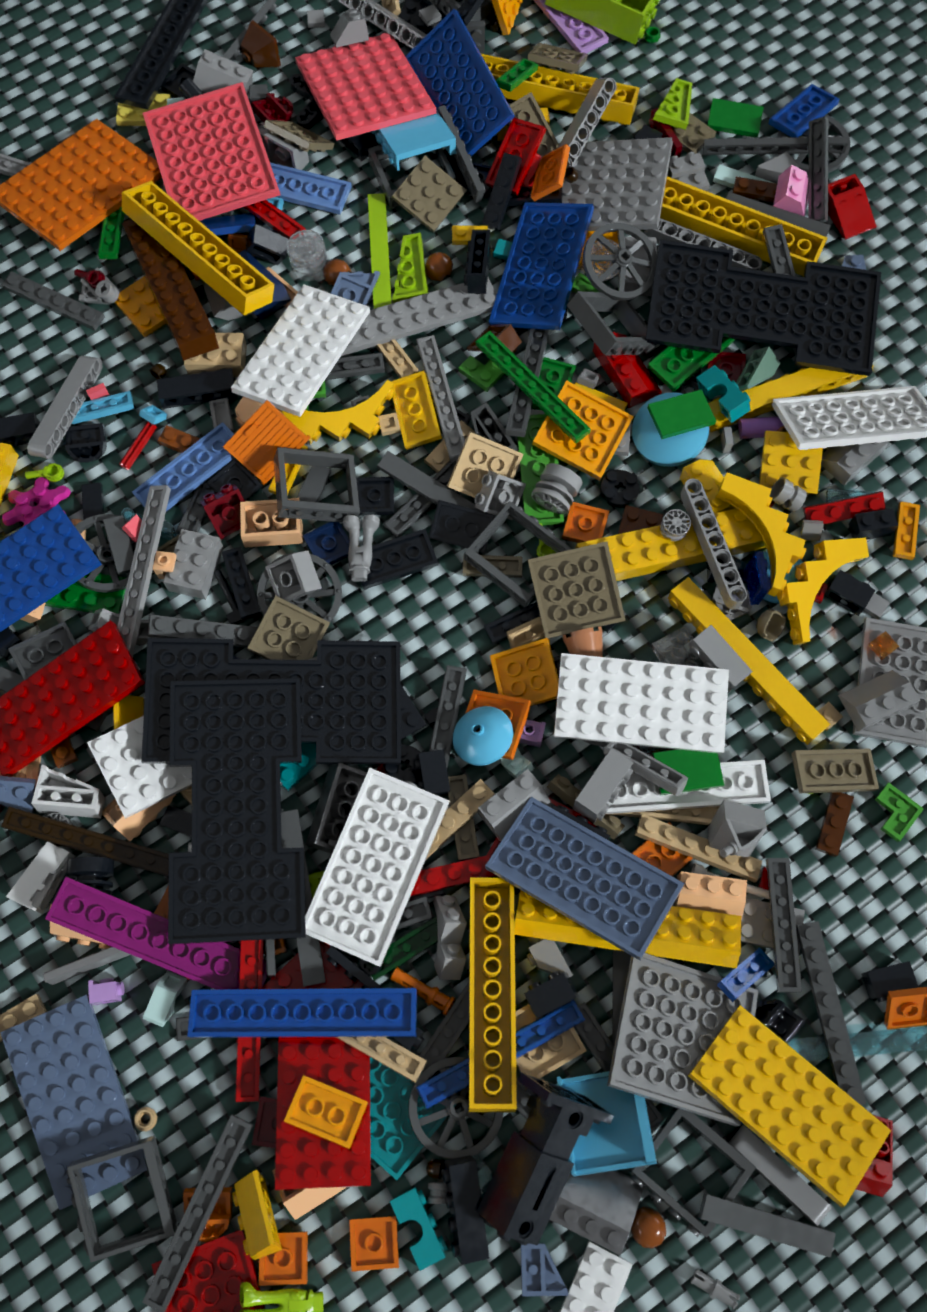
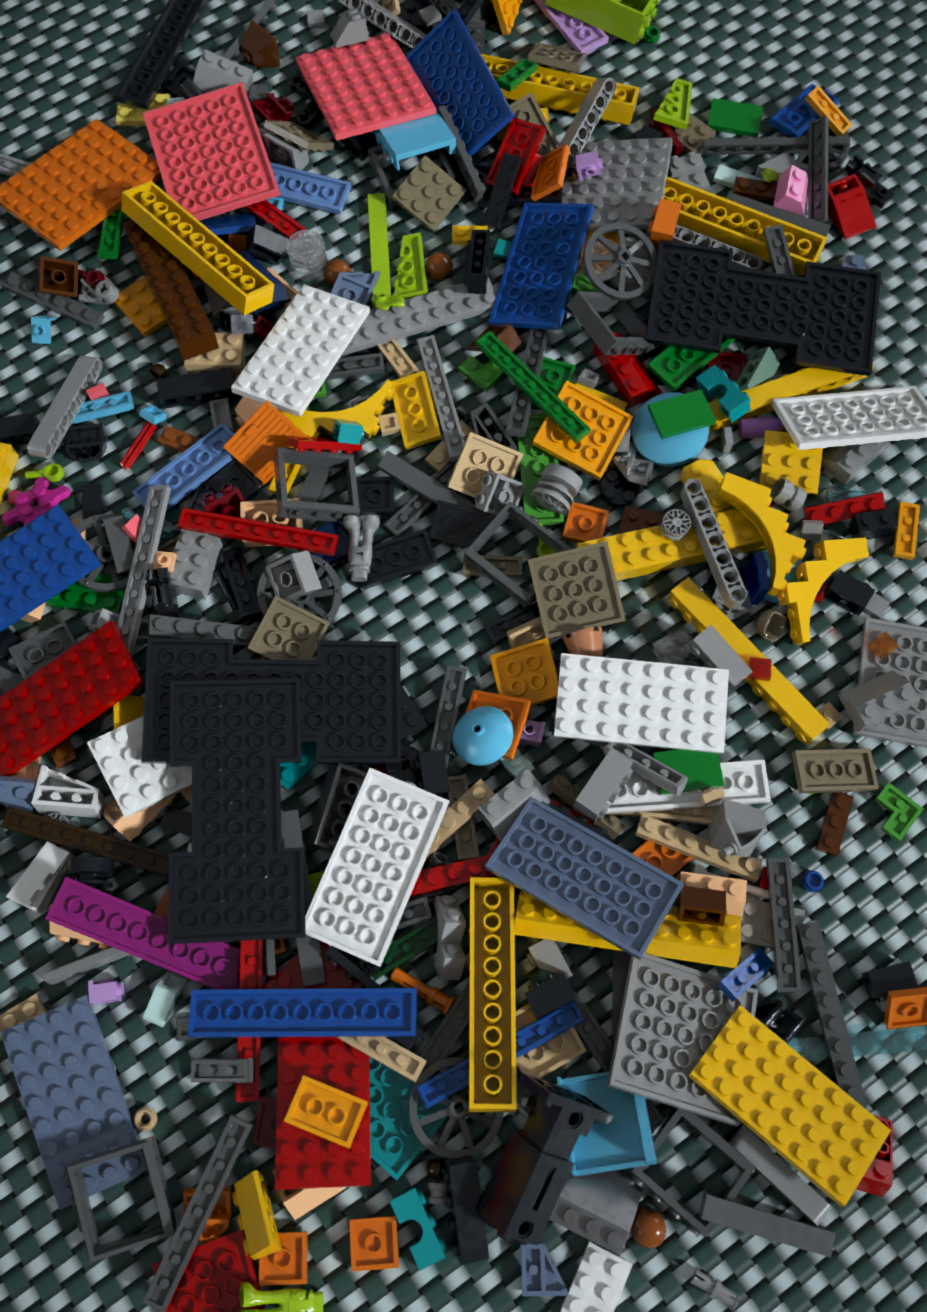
(41, 329): none -> medium azure bracket
(58, 277): none -> reddish brown slope
(162, 593): none -> black plate
(222, 1070): none -> dark grey tile
(236, 323): none -> black brick
(258, 531): none -> red plate
(262, 327): none -> dark red plate
(317, 444): none -> red plate
(347, 431): none -> teal brick
(383, 302): none -> lime plate
(438, 859): none -> dark grey hinge
(588, 165): none -> lavender brick
(635, 469): none -> light grey slope
(665, 221): none -> orange slope
(702, 906): none -> reddish brown brick
(711, 796): none -> tan plate
(761, 669): none -> clear red plate
(770, 175): none -> lime plate
(812, 881): none -> blue plate
(825, 107): none -> light orange plate
(871, 180): none -> black plate

